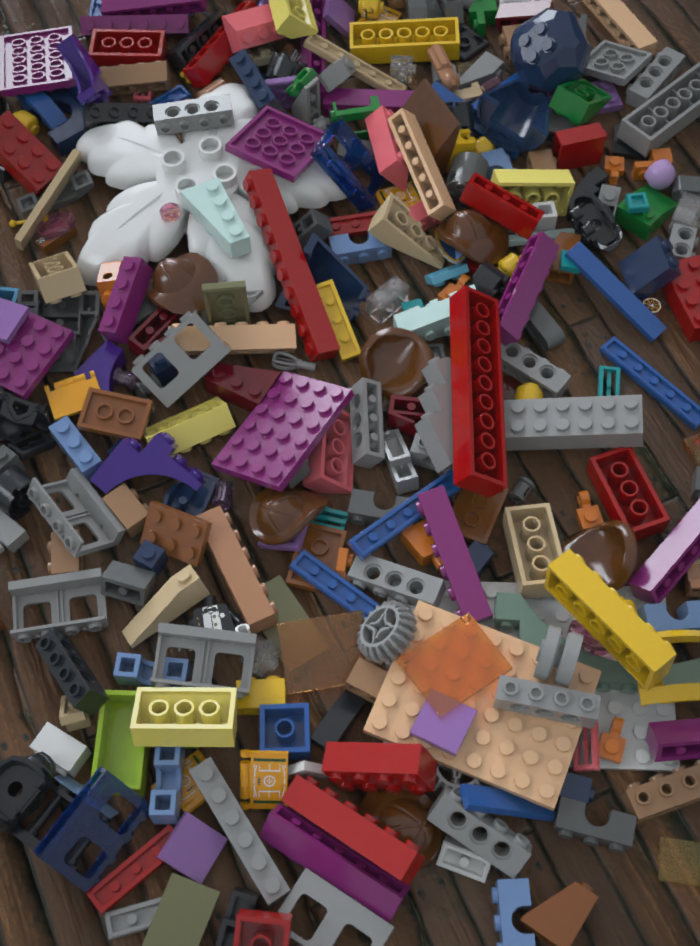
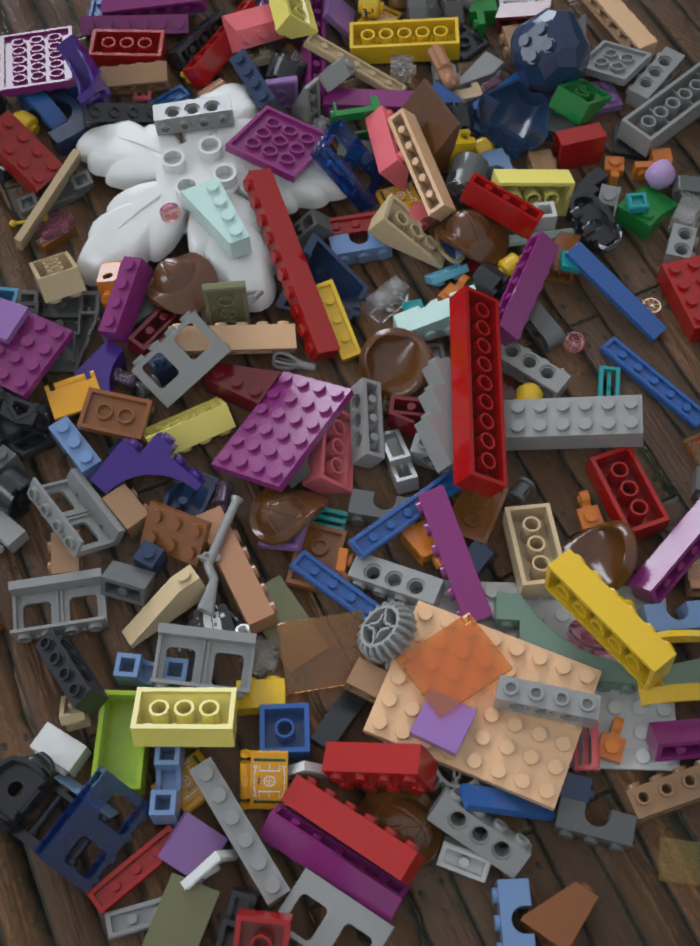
(208, 599): none -> light grey piece
(209, 867): none -> white tile
(300, 81): green plate -> none
(560, 656): light grey wheel -> none
(574, 342): none -> clear pink tile
(650, 267): dark blue brick -> none

